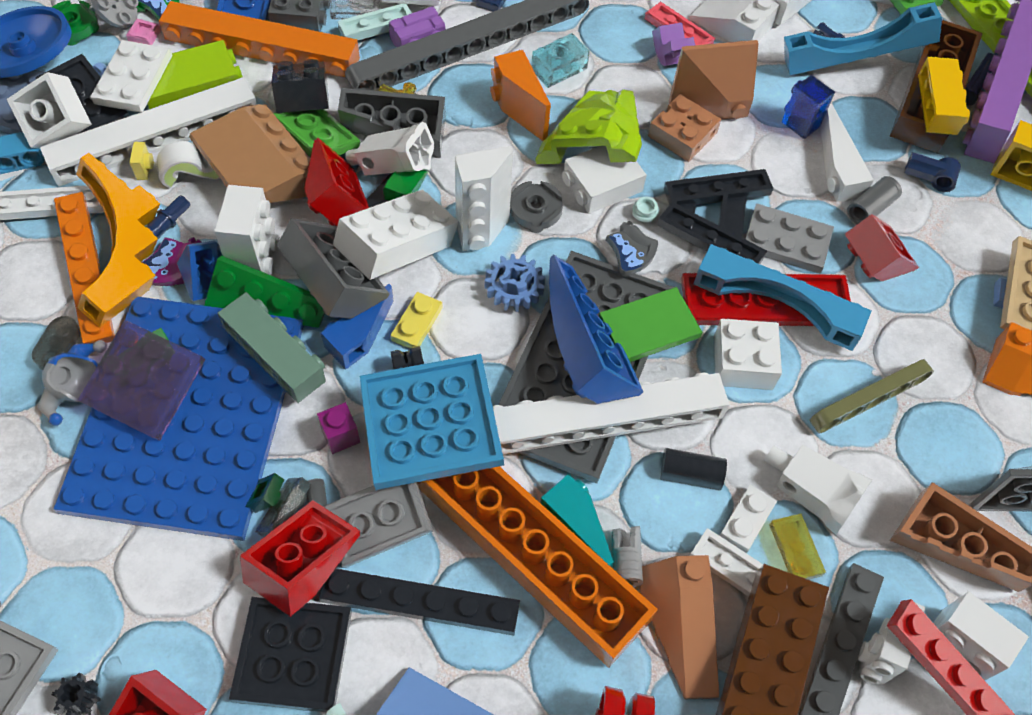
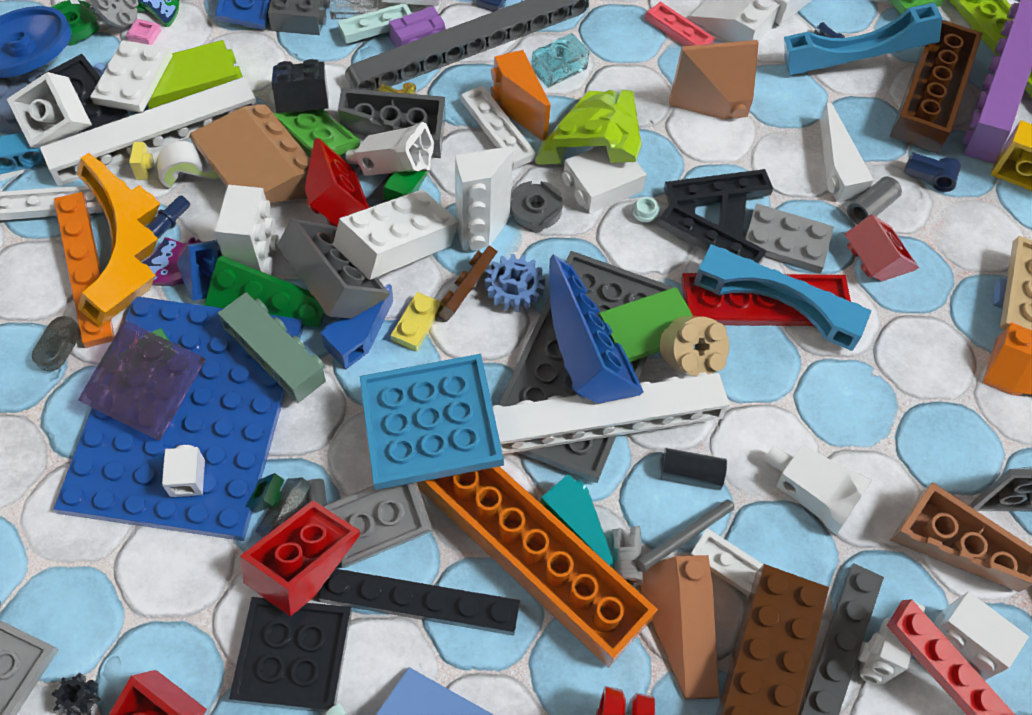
(67, 377): light grey piece -> none
(183, 471): none -> white brick
(205, 225): none -> white sticker
(257, 37): orange brick -> none
(338, 428): magenta brick -> none
(408, 358): black wheel -> none
(466, 282): none -> reddish brown plate
(497, 125): none -> white plate
(632, 248): dark grey arm -> none
(668, 42): medium lavender brick -> none
(684, 127): nougat piece -> none
(684, 535): none -> dark grey bar
(709, 340): none -> tan brick
(748, 354): white brick -> none
(748, 518): white plate -> none
(797, 547): clear yellow plate -> none
(807, 106): clear blue brick -> none
(871, 396): olive beam -> none
(943, 96): yellow brick -> none
(975, 83): dark blue axle -> none

